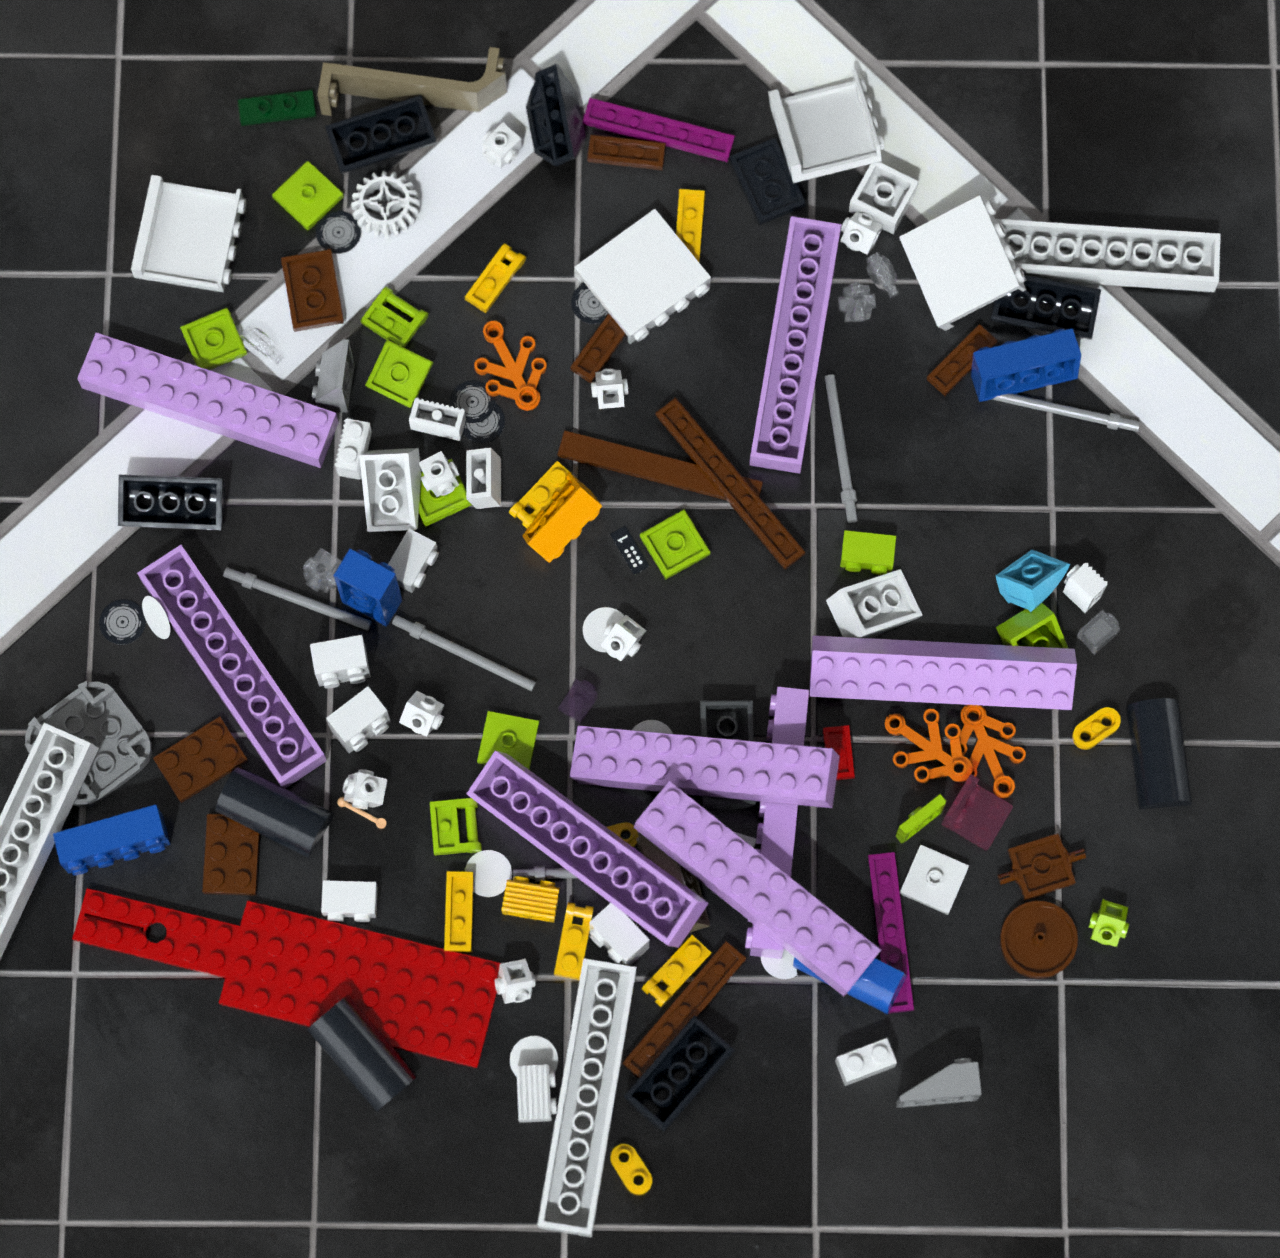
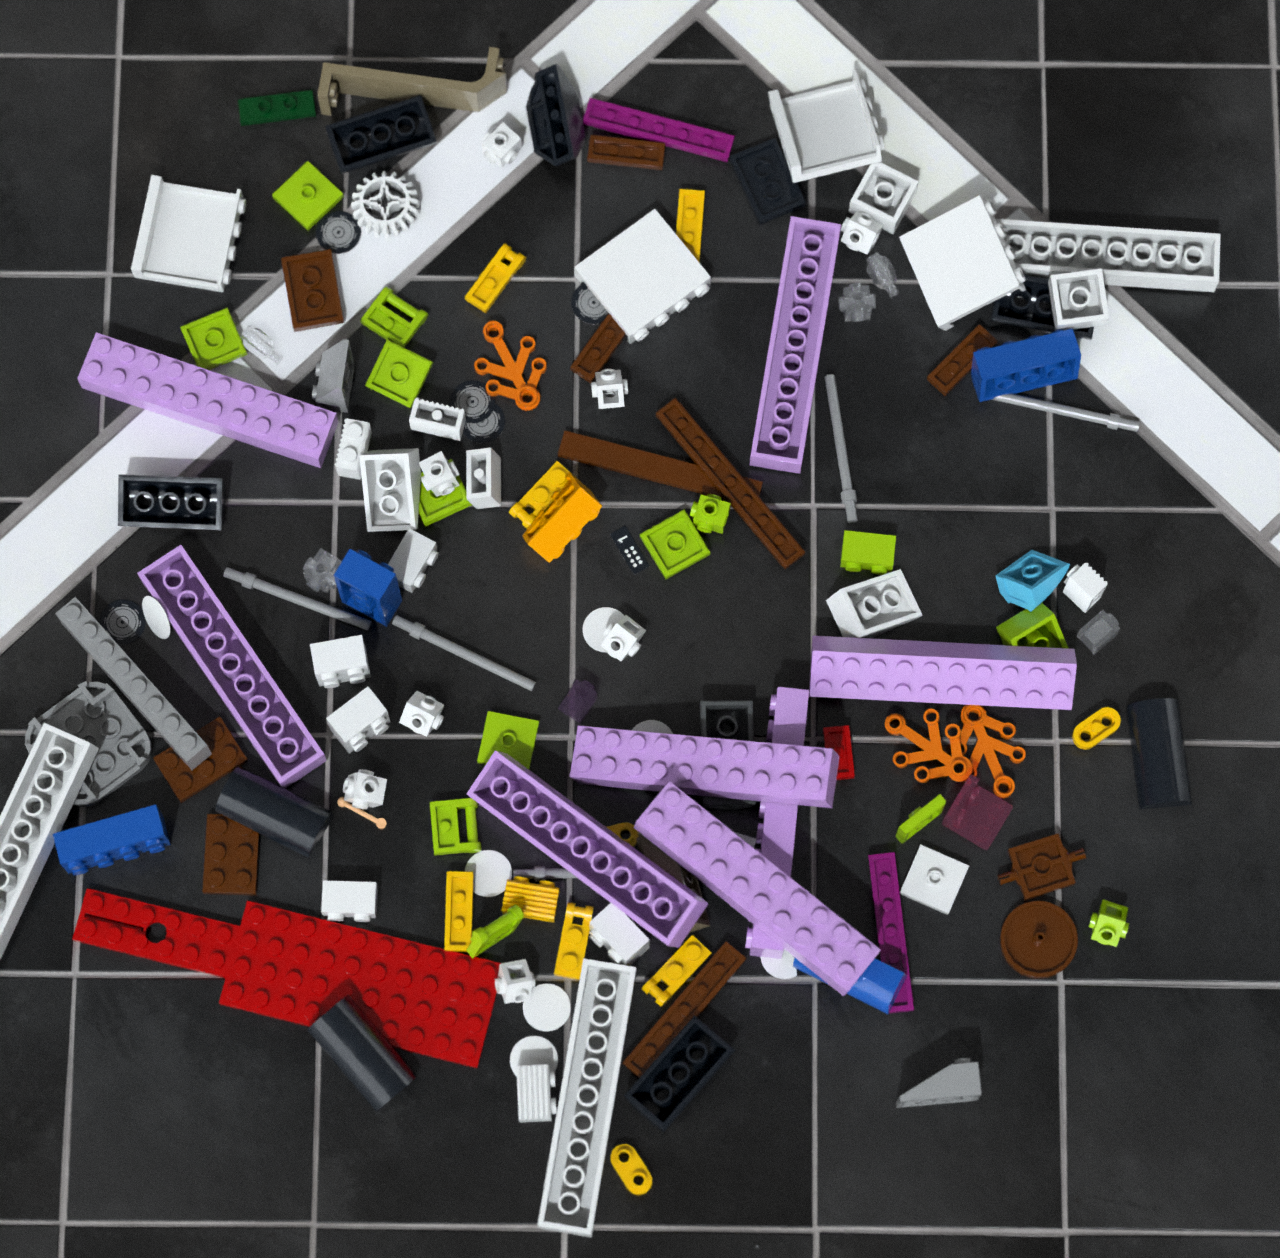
(133, 683): none -> light grey brick
(494, 932): none -> lime plate
(547, 1007): none -> white sticker
(710, 513): none -> lime brick
(866, 1062): white brick -> none
(1078, 299): none -> white brick

